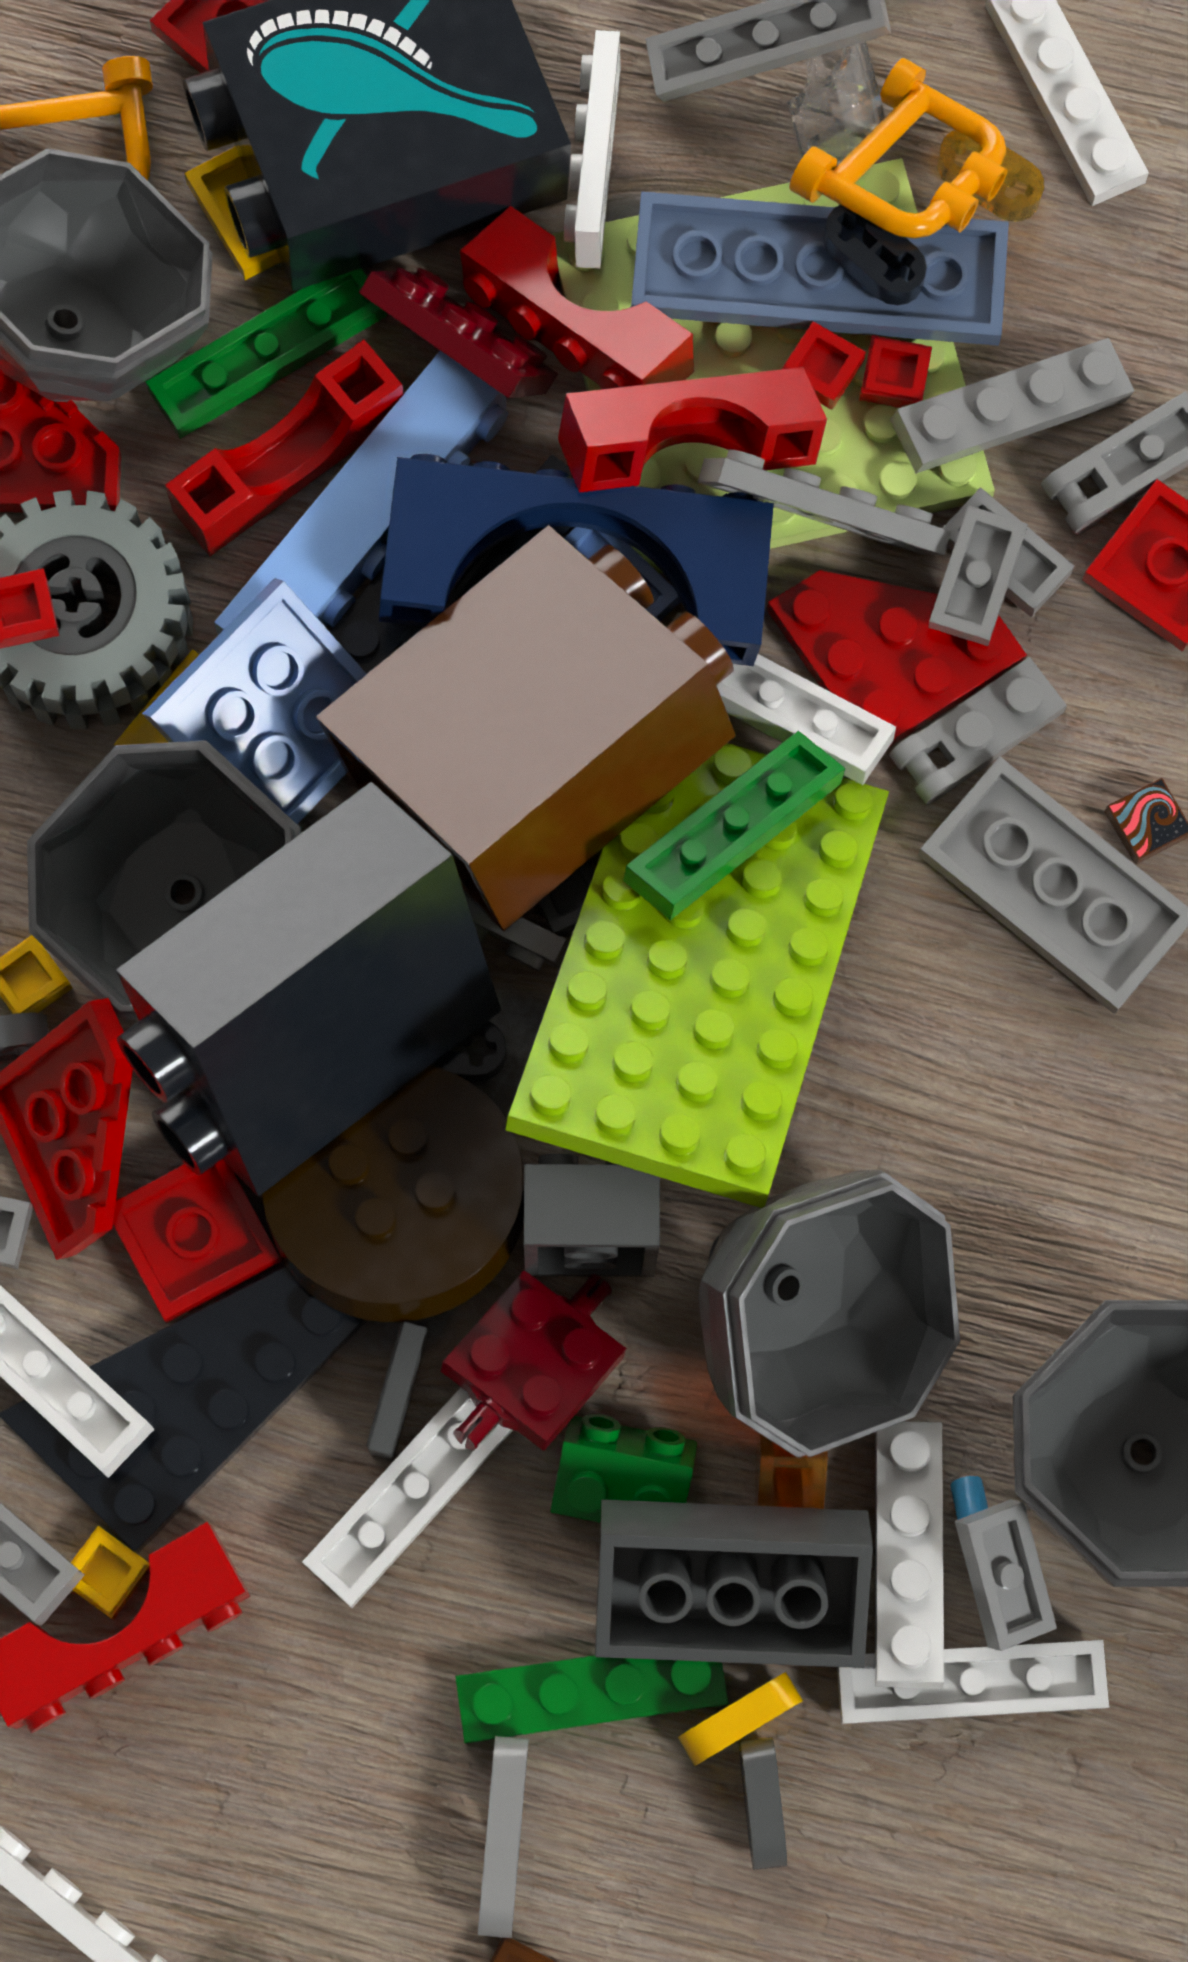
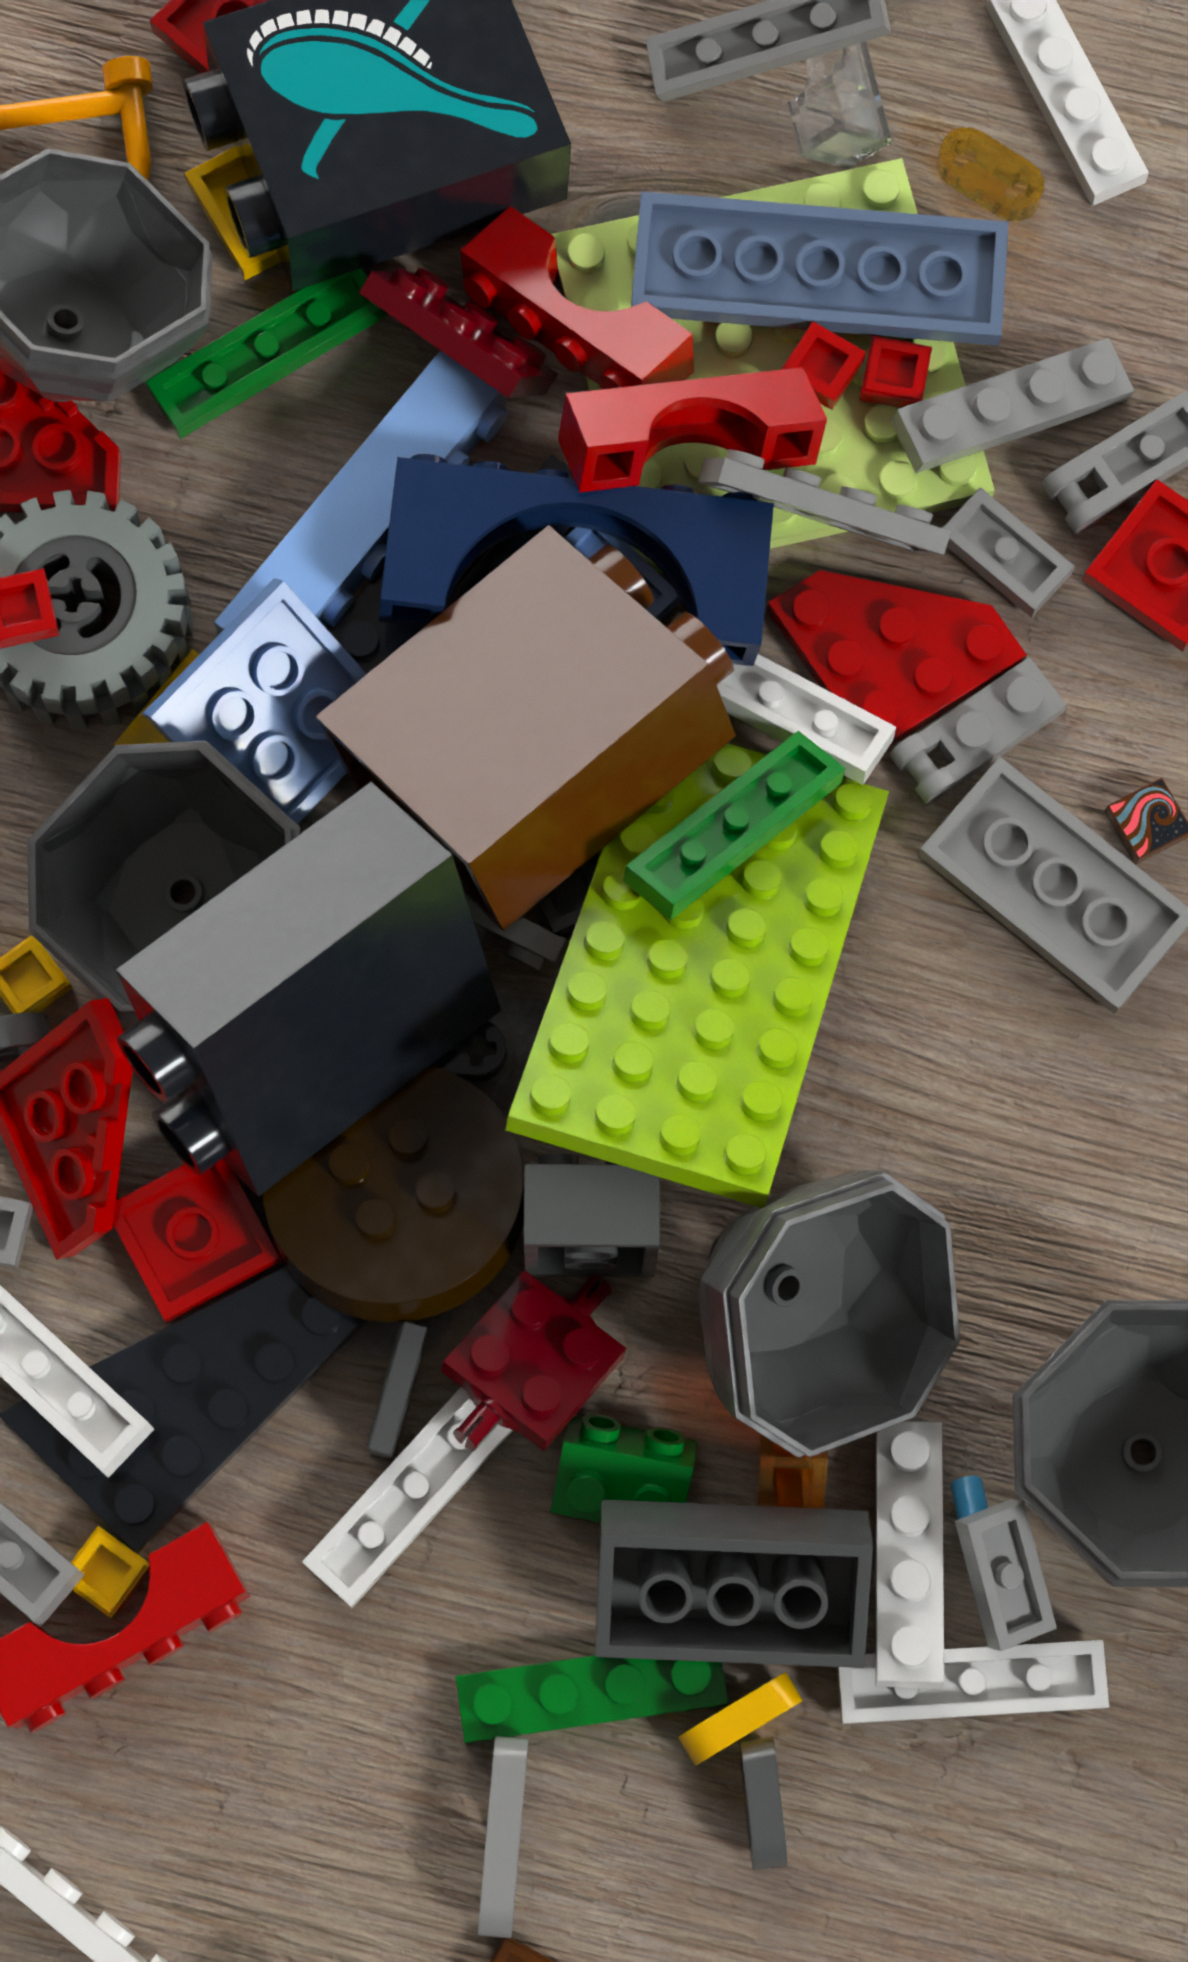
(242, 485): red arch -> none
(591, 170): white plate -> none
(869, 259): black beam -> none
(952, 202): light orange bar -> none
(977, 575): light grey plate -> none

